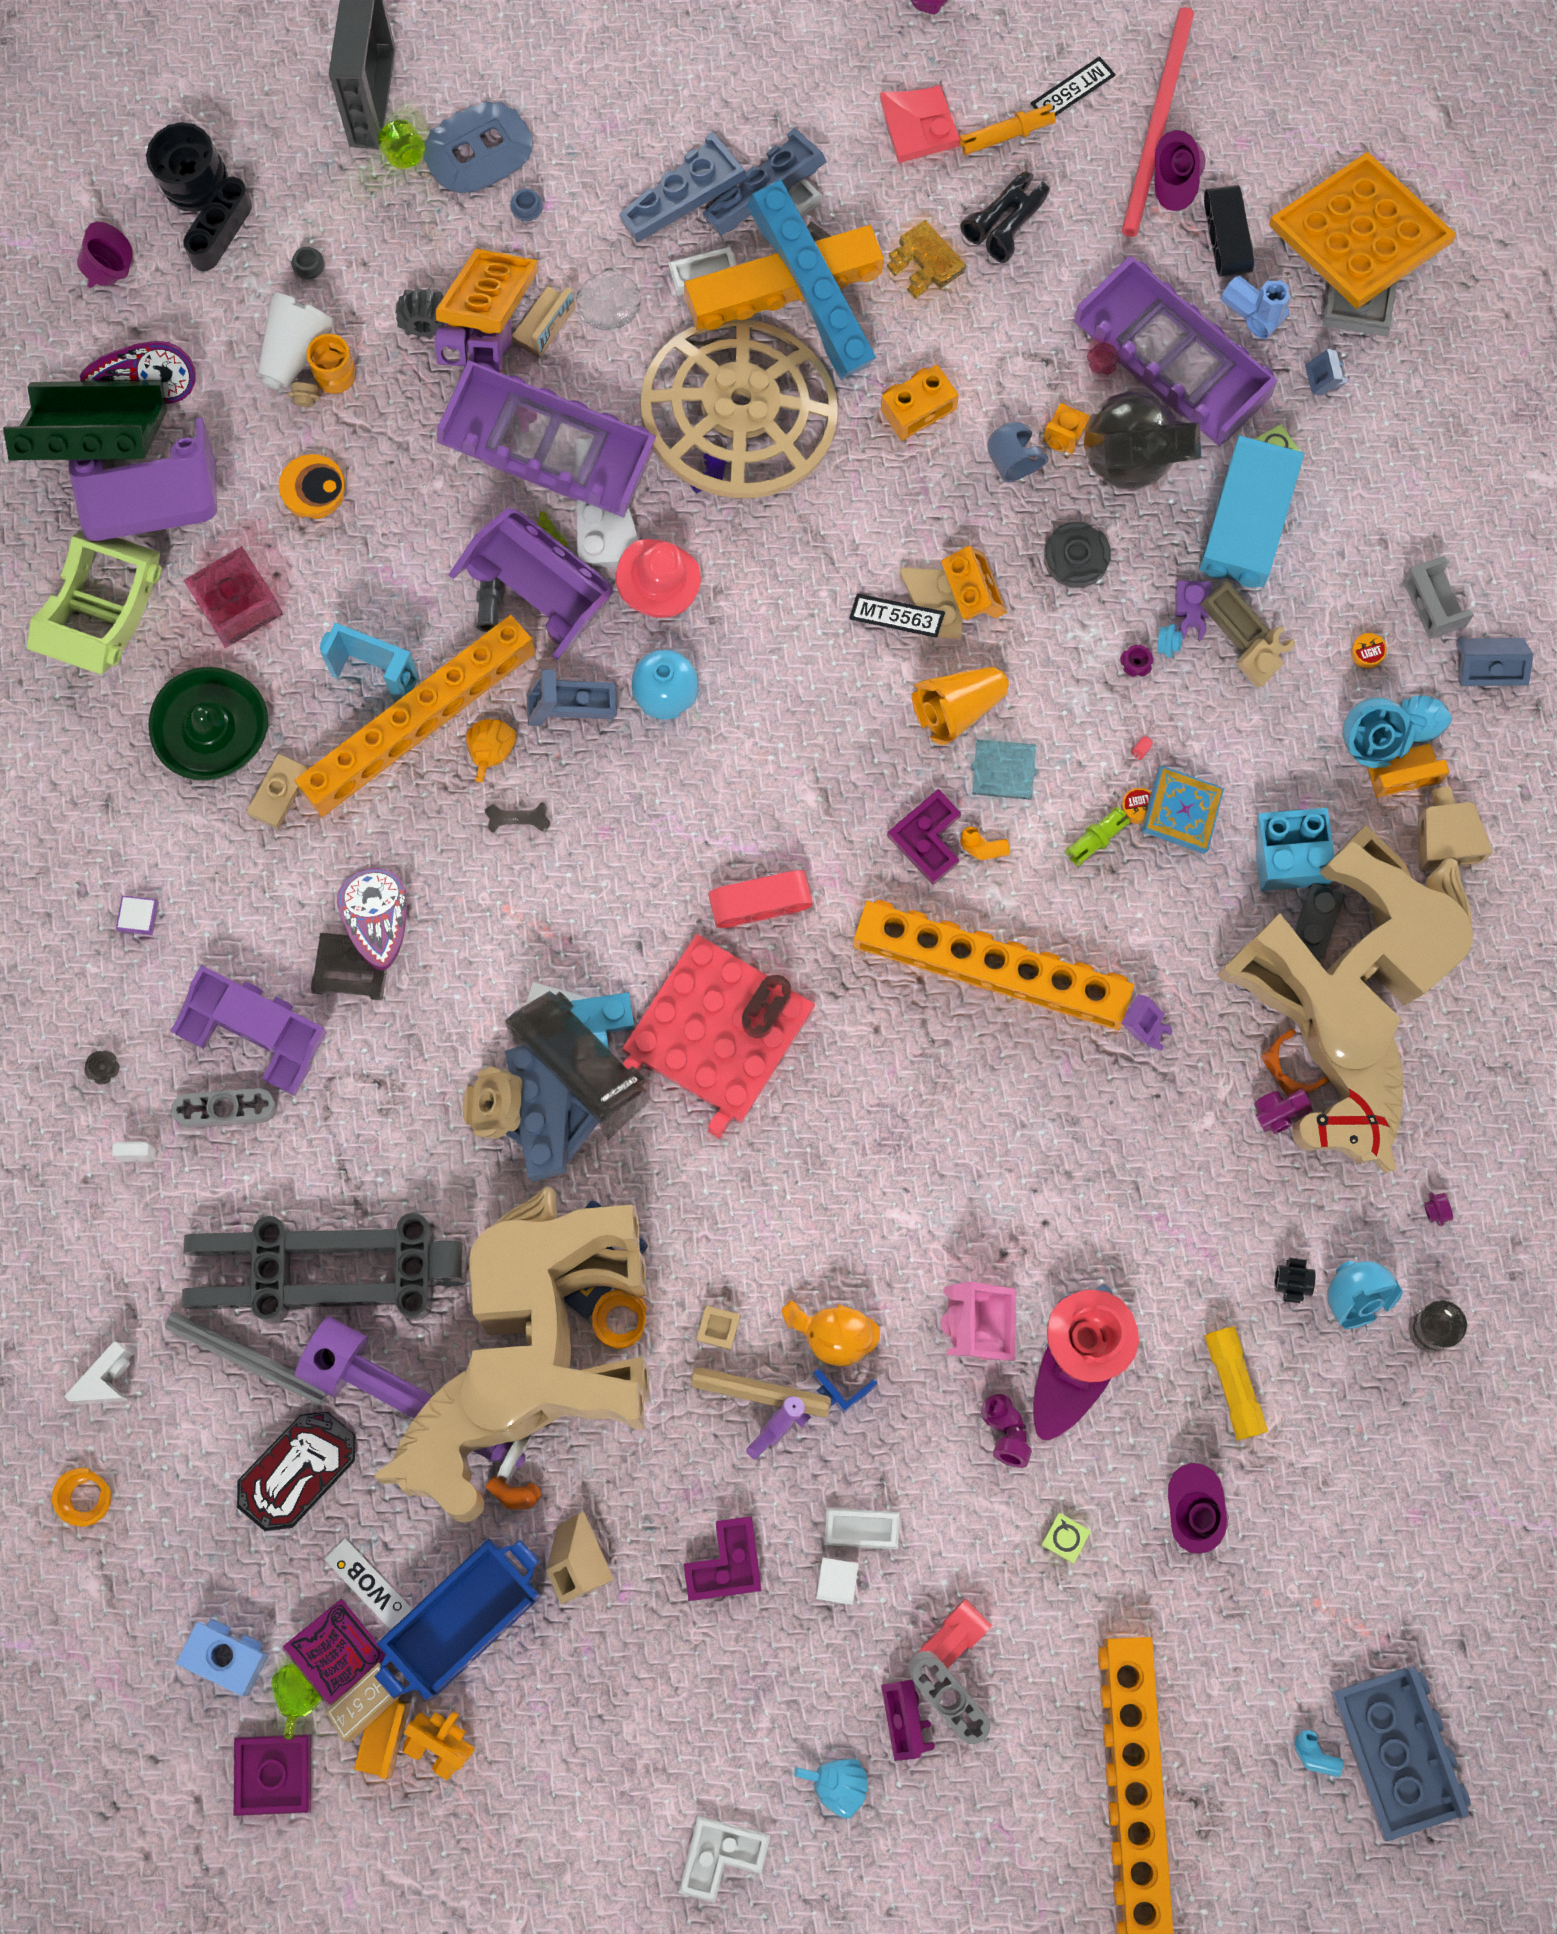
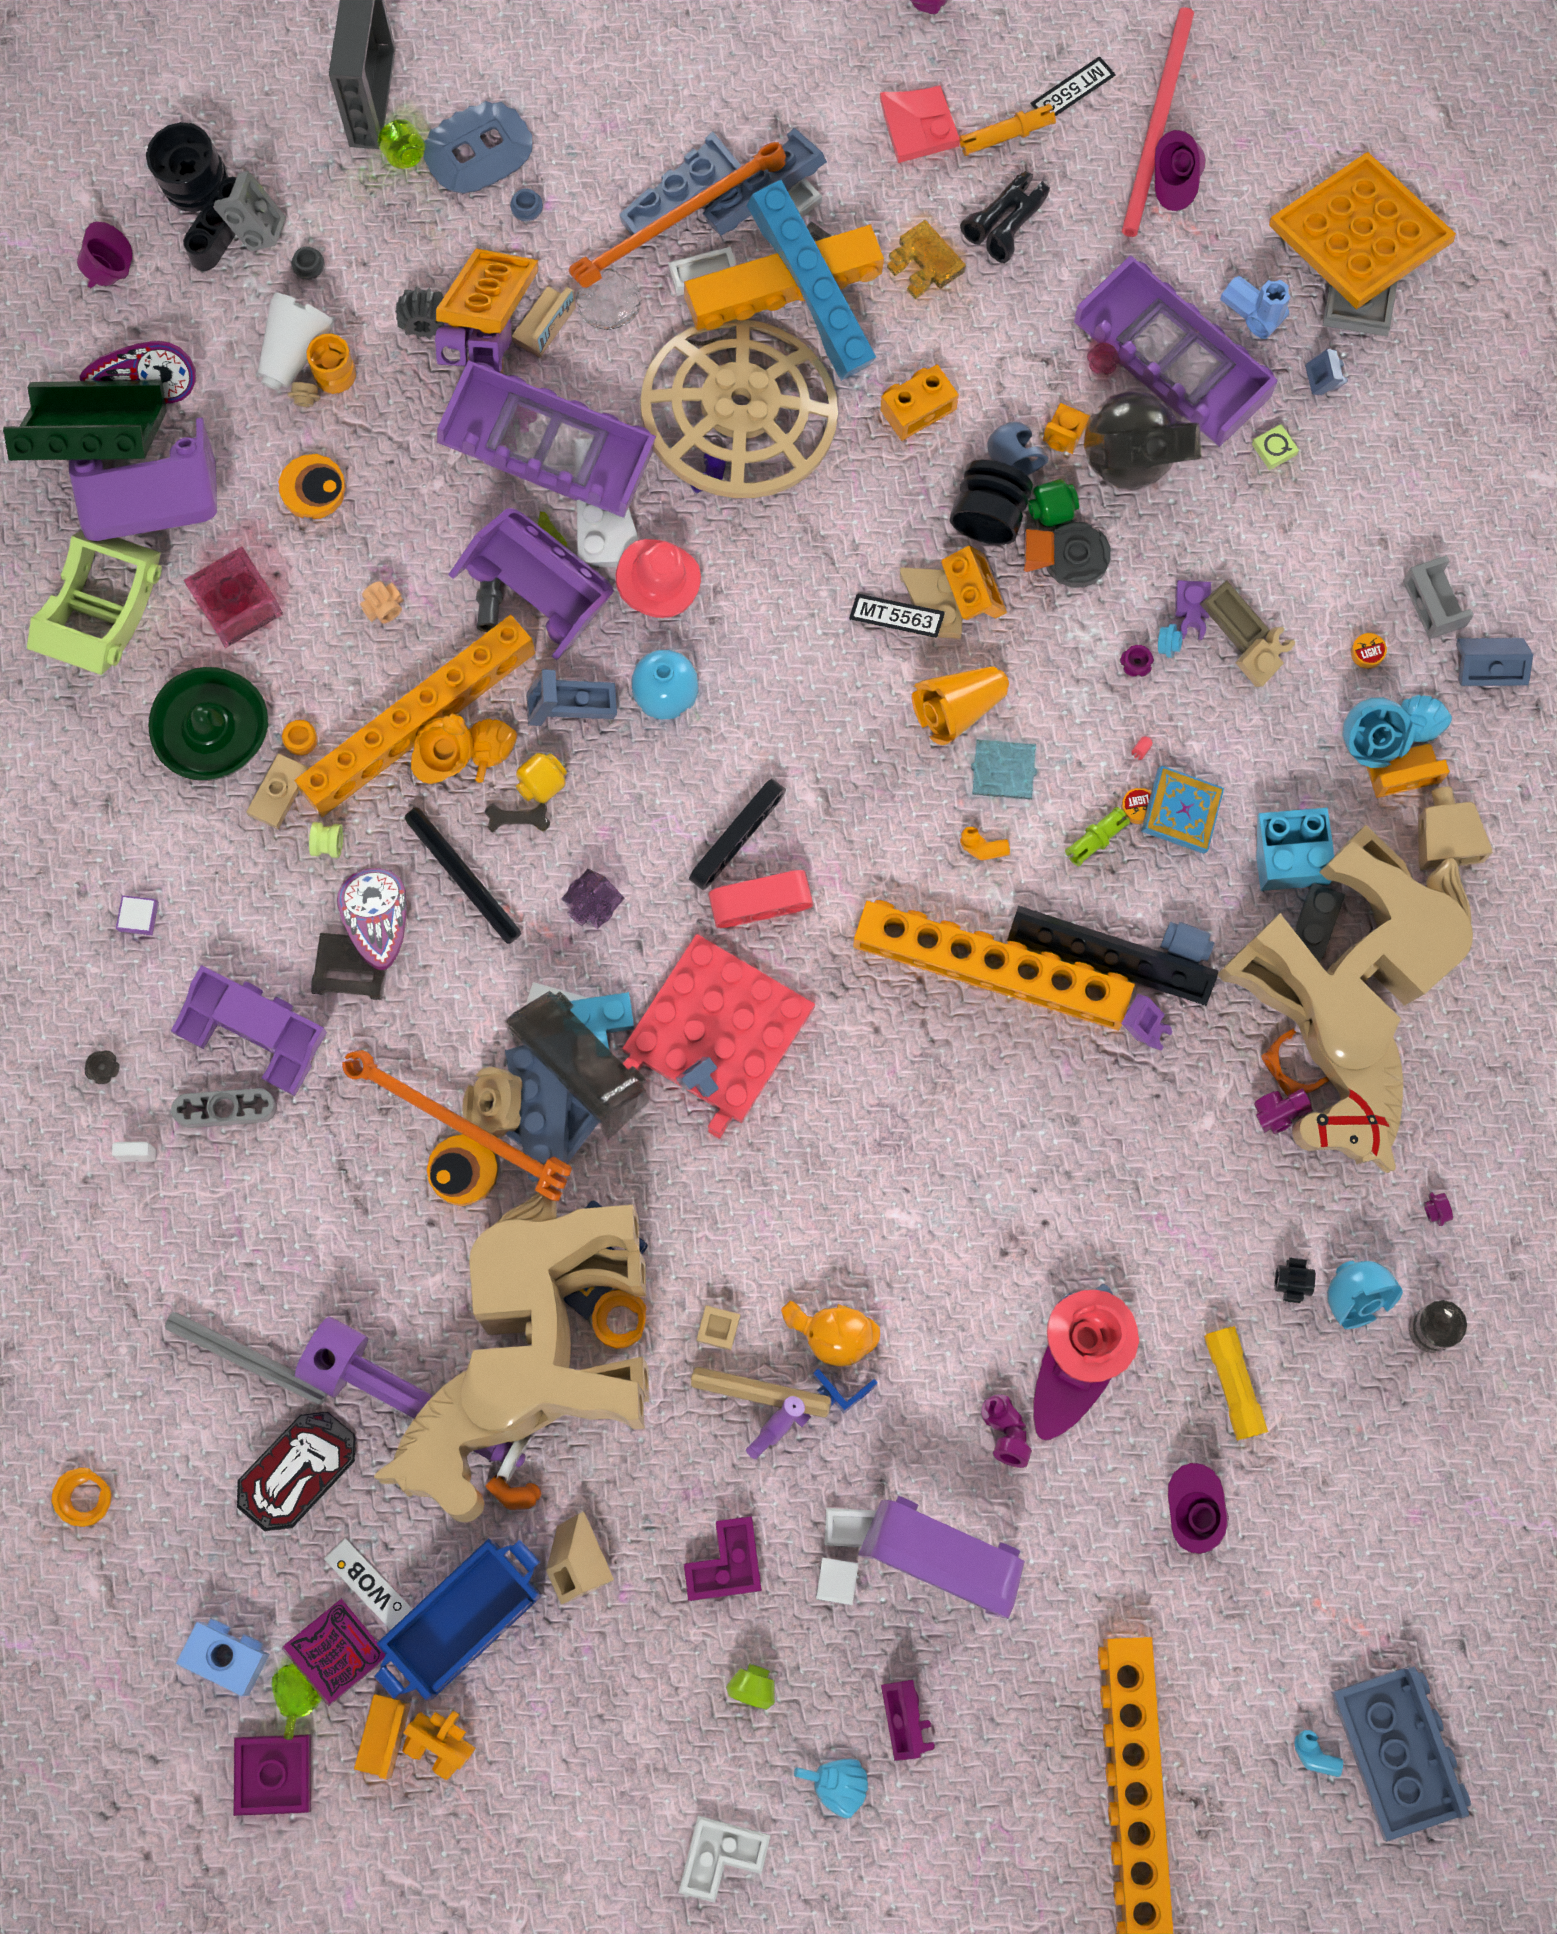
(95, 1384): white slope -> none
(251, 213): none -> light grey bracket
(299, 737): none -> light orange tile
(326, 840): none -> yellowish green wheel
(345, 642): medium azure panel -> none
(359, 1706): tan tile -> none
(381, 602): none -> light nougat gear
(441, 749): none -> light orange piece
(442, 1266): dark grey beam -> none
(462, 875): none -> black axle
(462, 1170): none -> tile
(540, 778): none -> yellow head
(546, 1173): none -> orange hinge
(588, 272): none -> orange hinge
(592, 899): none -> clear purple brick
(699, 1076): none -> sand blue tile
(737, 834): none -> black beam
(752, 1687): none -> lime cone
(773, 1010): clear smoke beam -> none
(919, 840): magenta plate -> none
(944, 1556): none -> medium lavender windscreen
(949, 1713): light grey beam -> none
(960, 1631): coral piece -> none
(981, 1321): bright pink brick -> none
(991, 502): none -> black wheel
(1038, 549): none -> orange slope
(1053, 503): none -> green head
(1065, 1538): yellowish green tile -> none
(1113, 955): none -> black plate
(1187, 942): none -> sand blue brick
(1228, 230): black beam -> none
(1251, 512): medium azure slope -> none

